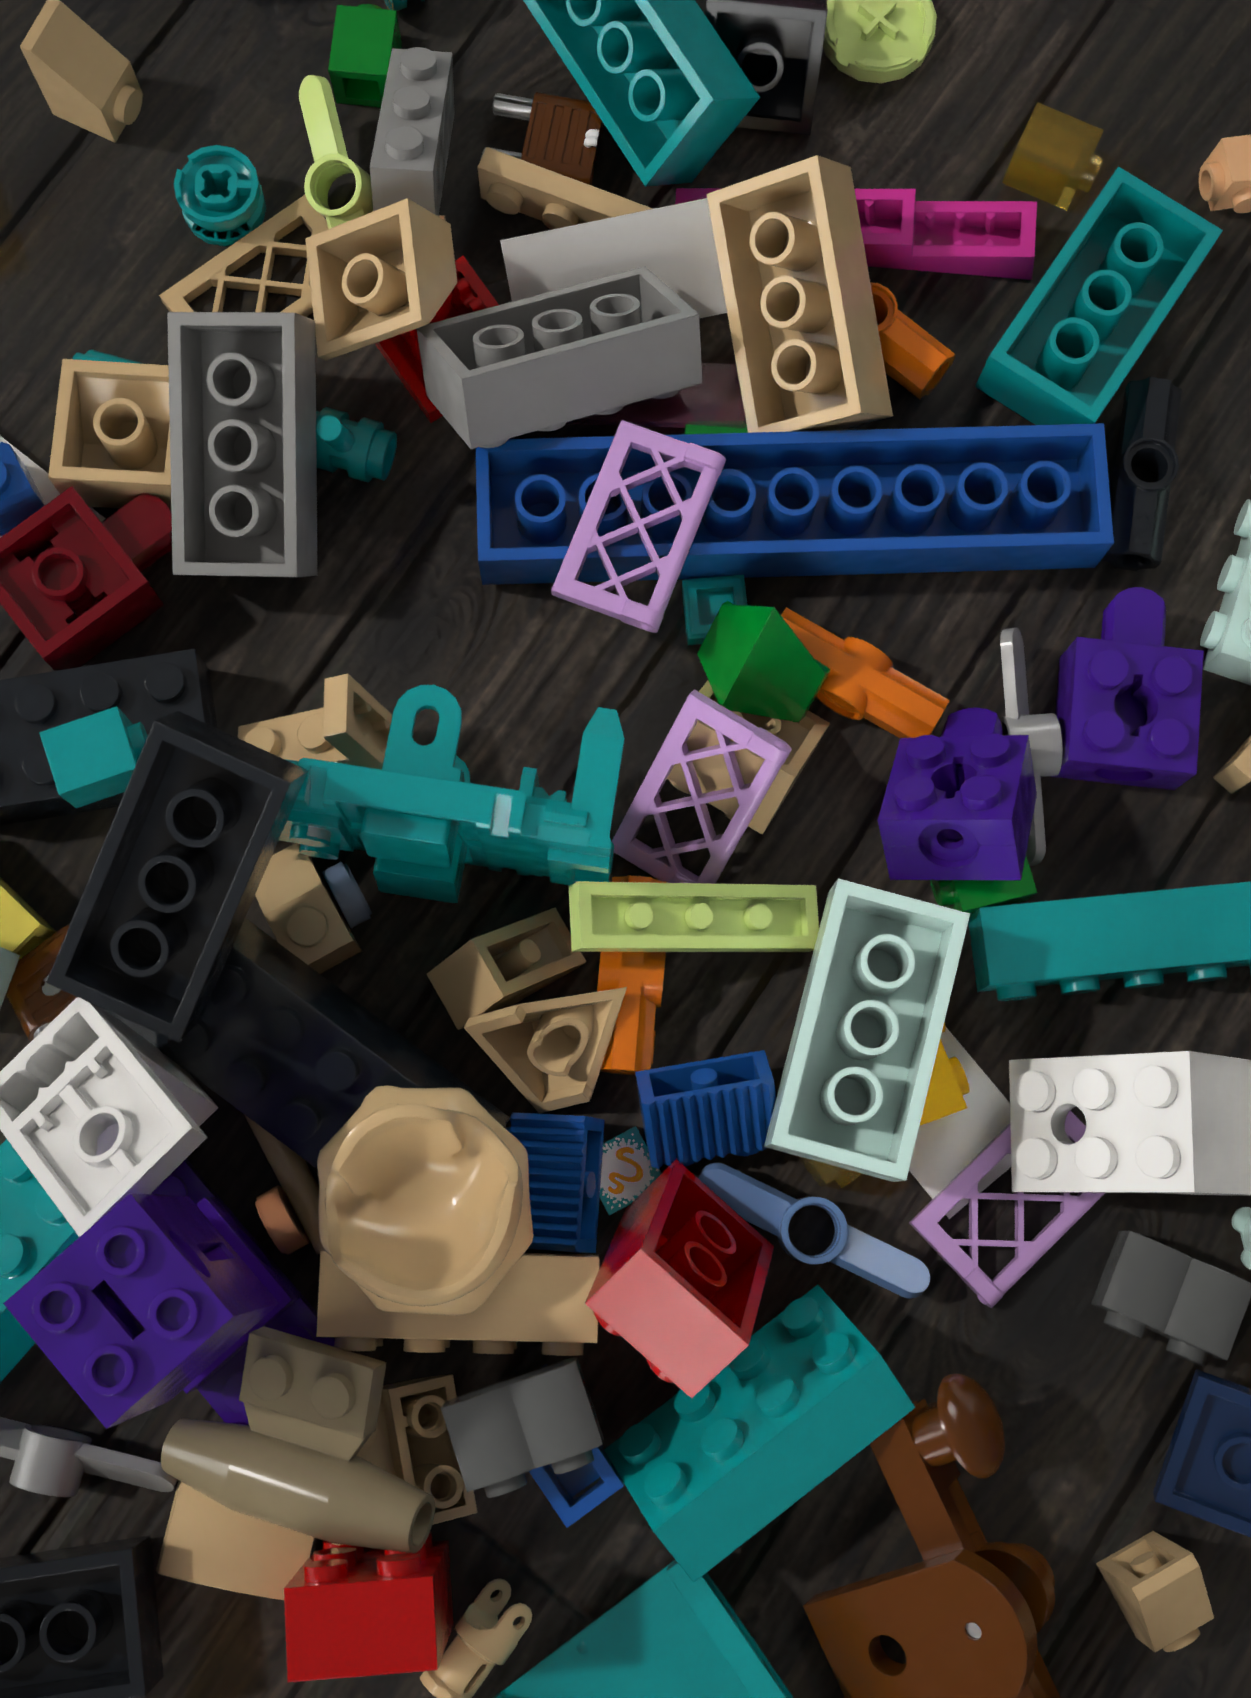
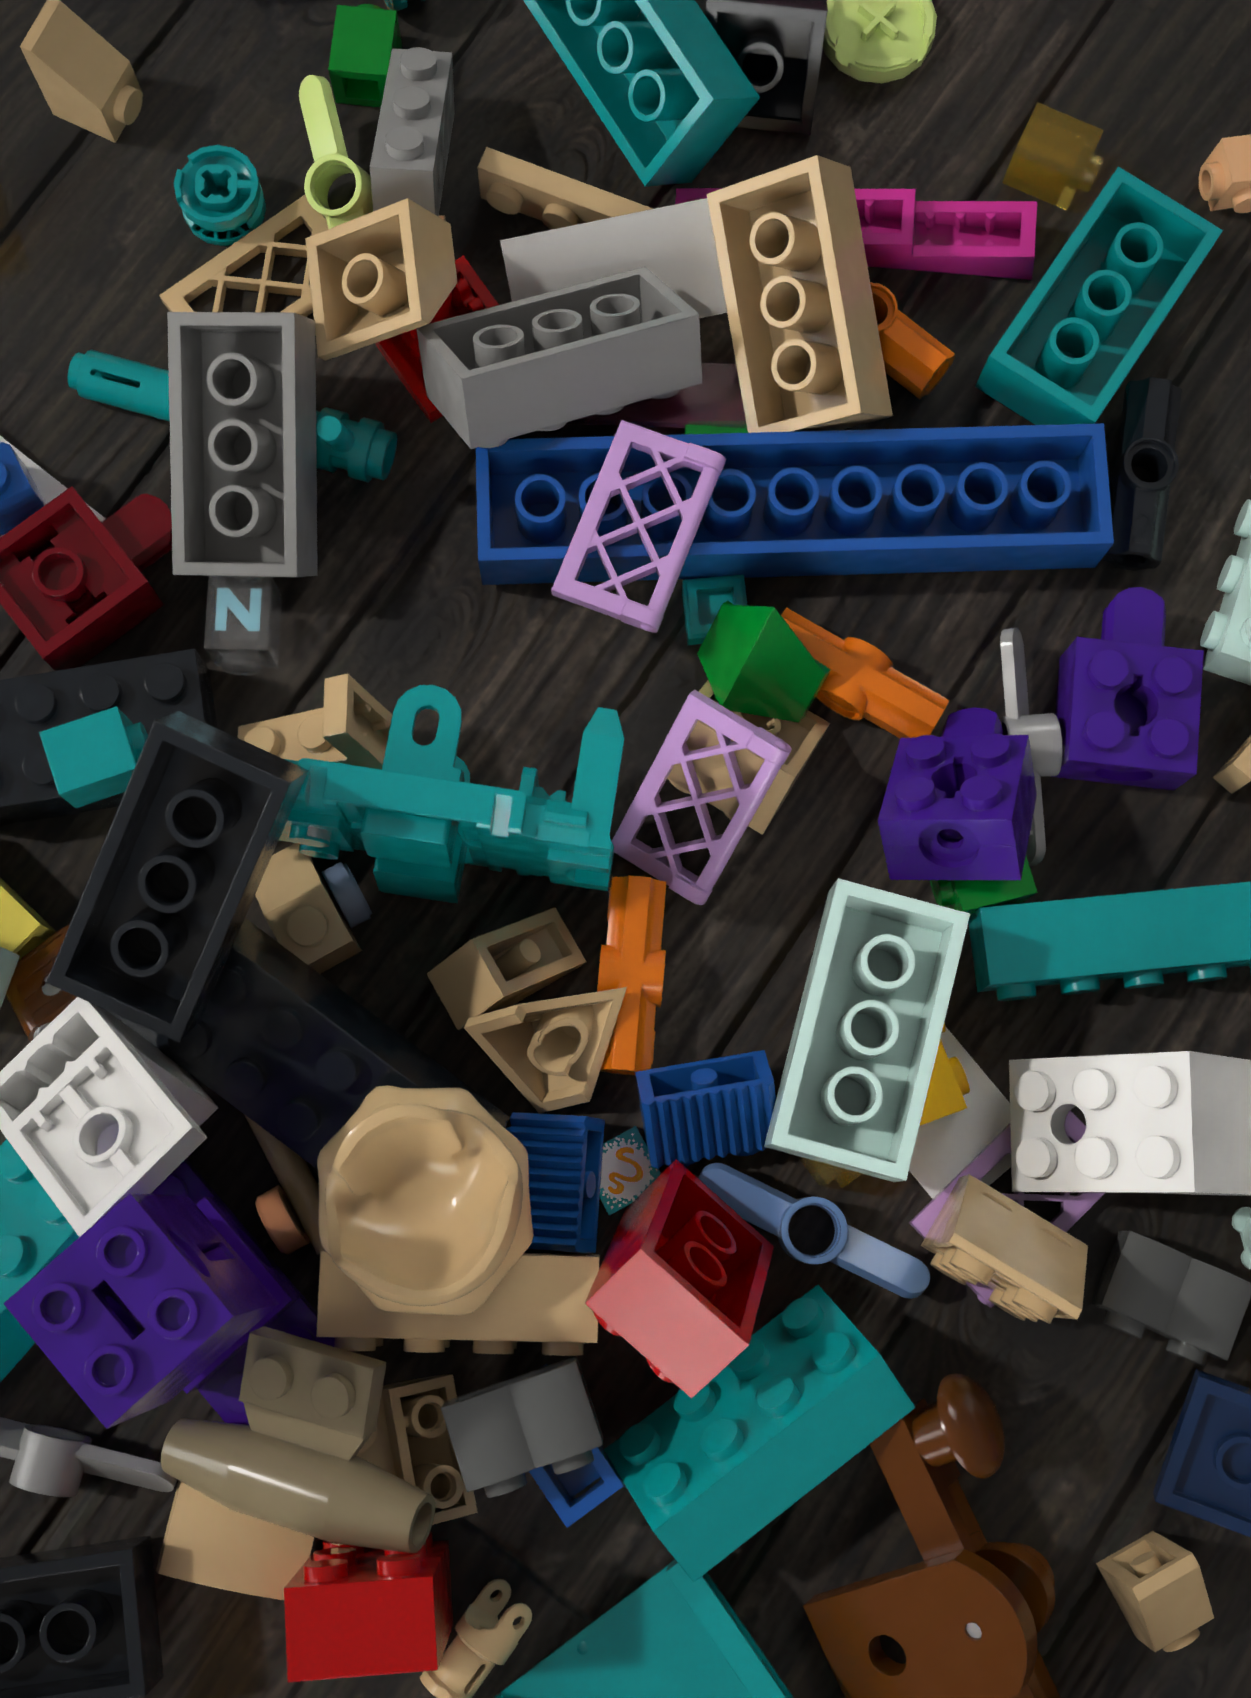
(112, 432): tan slope -> none
(243, 623): none -> clear brick
(560, 133): reddish brown piece -> none
(692, 917): yellowish green plate -> none
(1019, 1255): none -> tan slope

